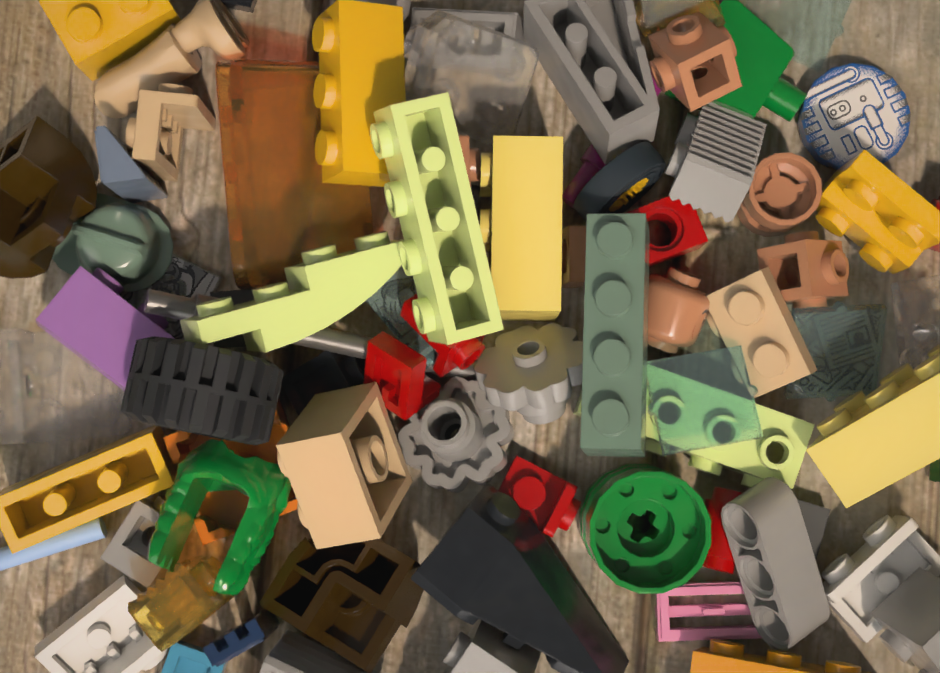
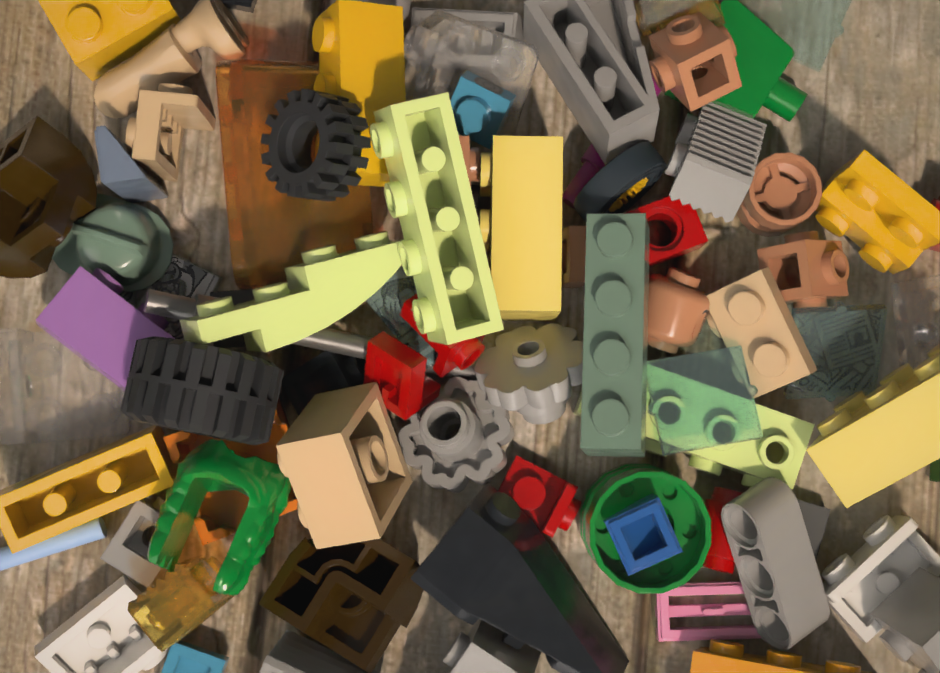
(241, 638): dark blue tile -> none
(338, 145): none -> black tyre
(480, 108): none -> dark azure plate
(642, 534): none -> blue slope
(853, 111): tile -> none

